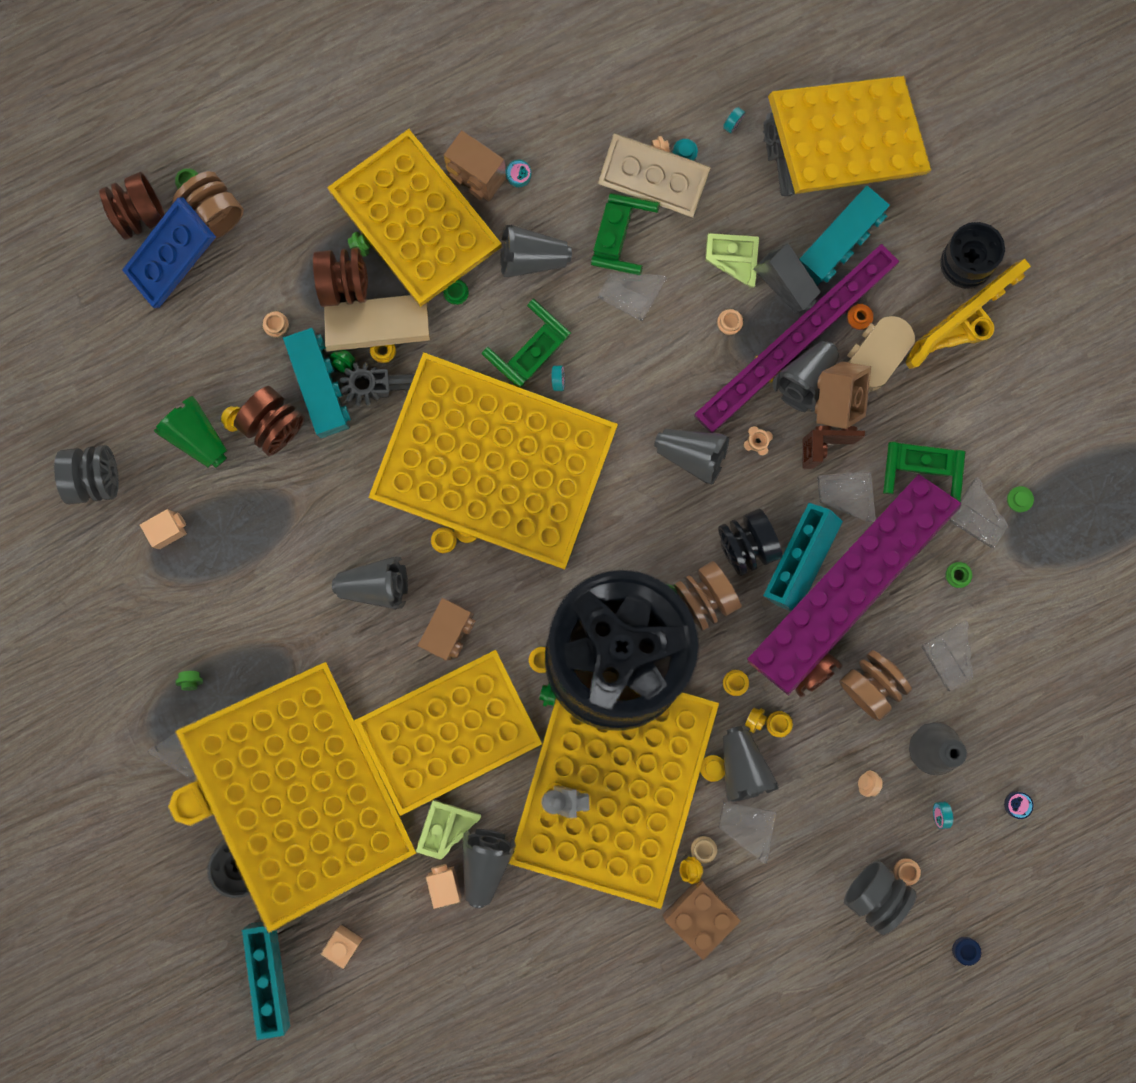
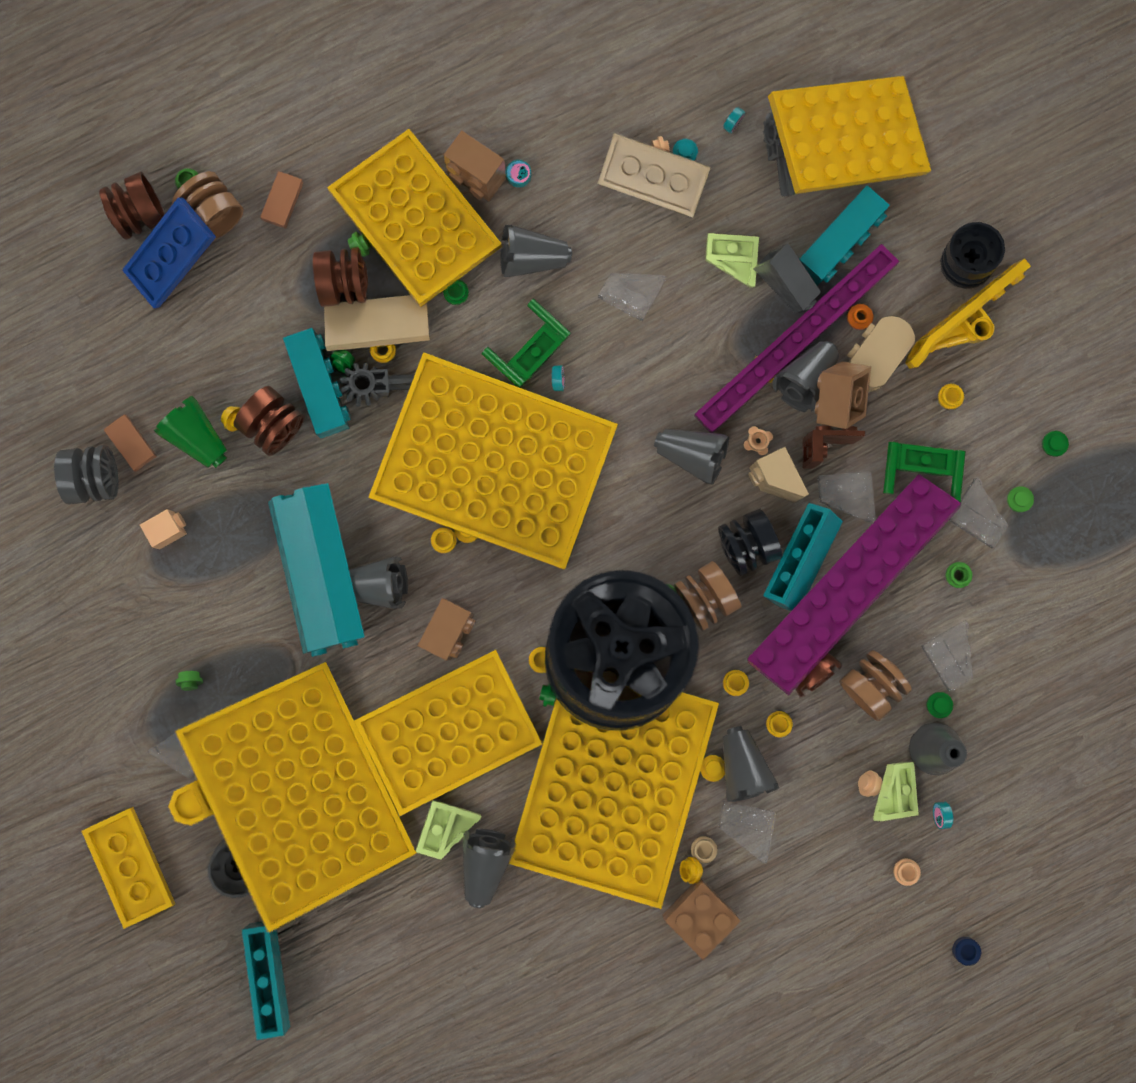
(128, 867): none -> yellow plate
(130, 442): none -> nougat tile
(275, 324): light nougat plate -> none
(282, 199): none -> nougat tile
(316, 569): none -> teal panel
(341, 946): light nougat brick -> none
(443, 886): light nougat brick -> none
(565, 801): light grey hips -> none
(613, 232): green plate -> none
(730, 322): light nougat plate -> none
(756, 720): yellow plate -> none
(778, 476): none -> tan slope
(880, 897): dark grey wheel -> none
(897, 793): none -> yellowish green wing
(939, 705): none -> green plate
(950, 396): none -> yellow plate
(1018, 805): tile -> none
(1055, 443): none -> green plate

